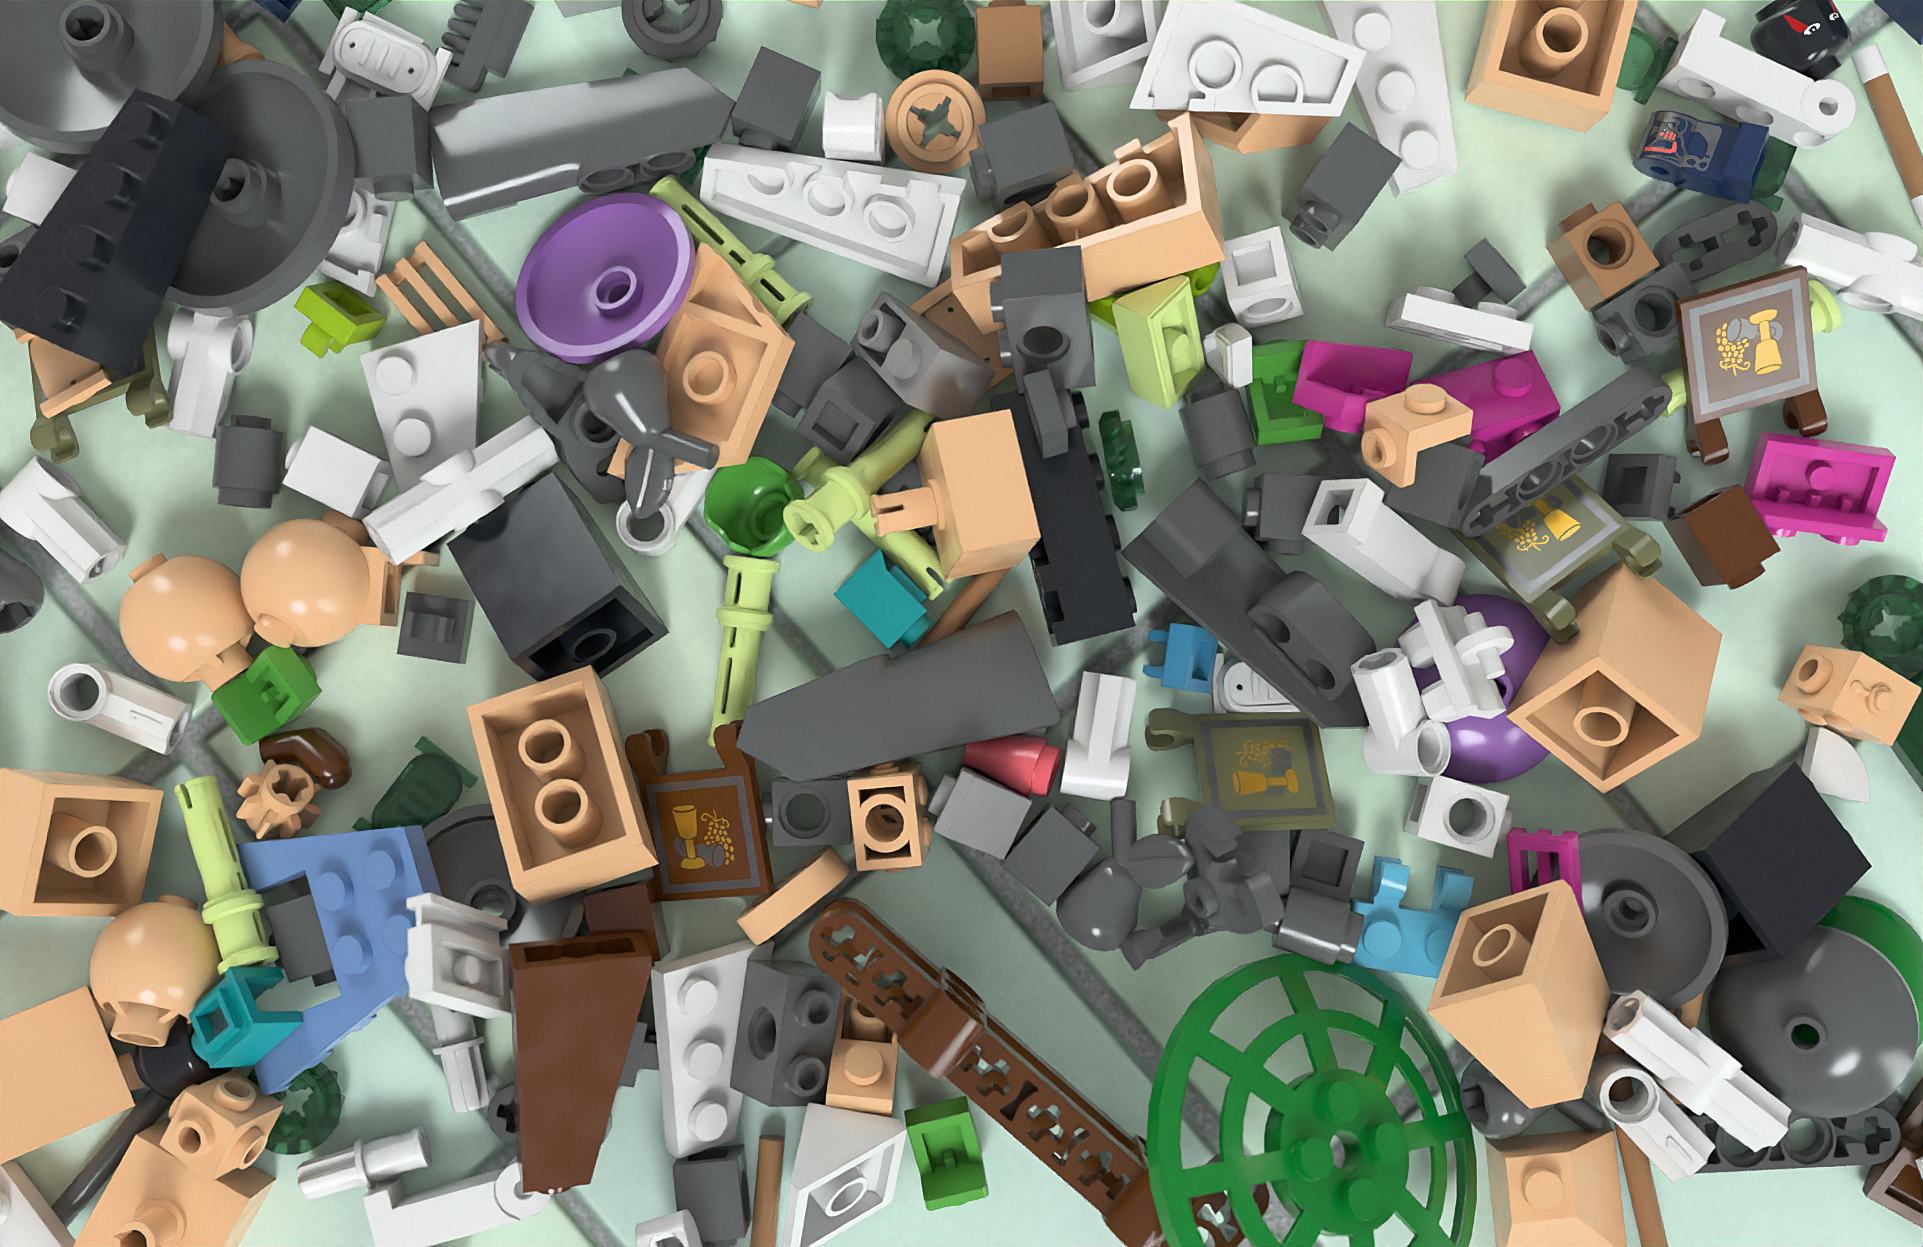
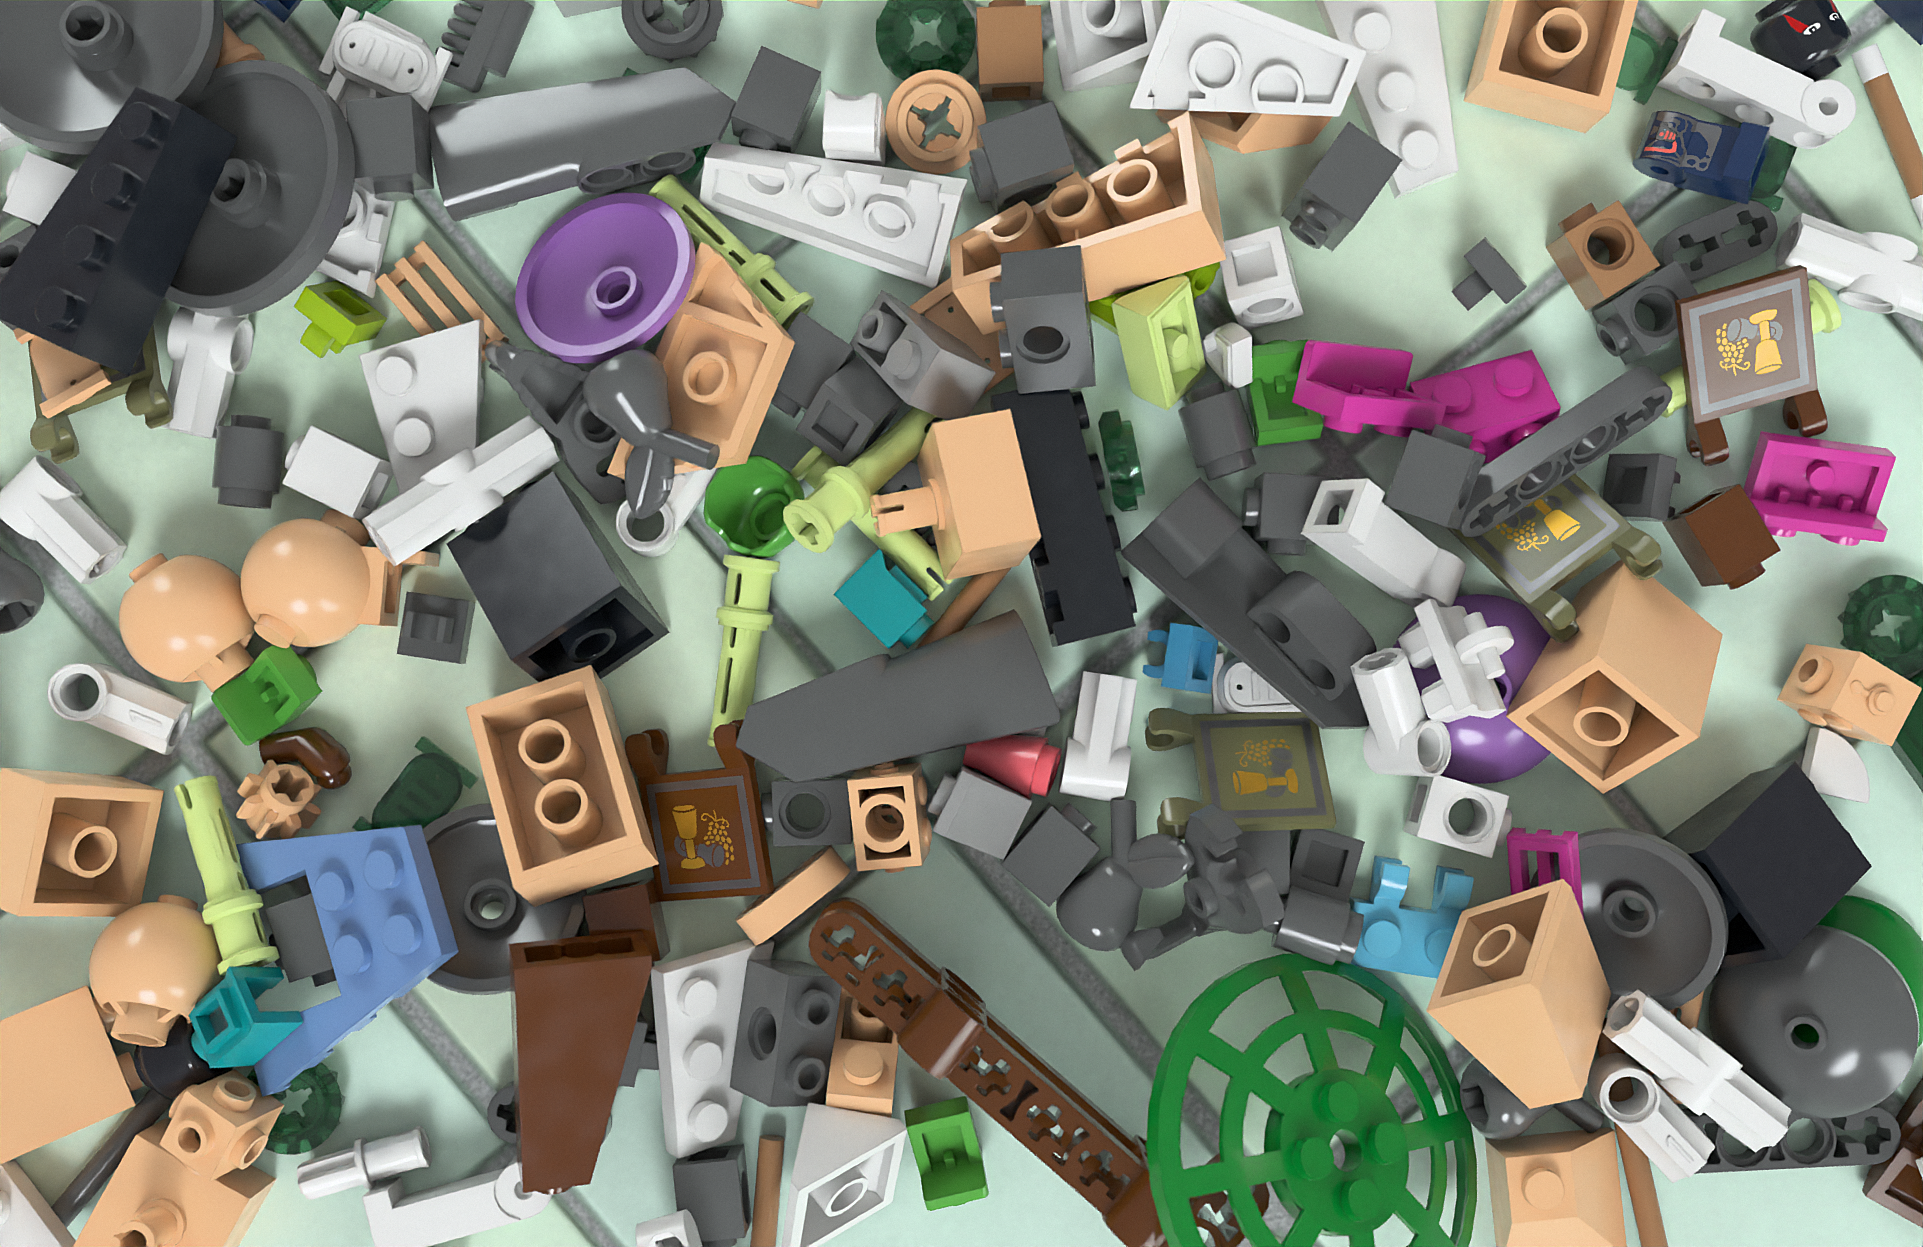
(457, 957): white plate -> none
(460, 1058): white axle -> none
(1049, 412): dark grey plate -> none
(1409, 423): light nougat bracket -> none
(1434, 316): white plate -> none

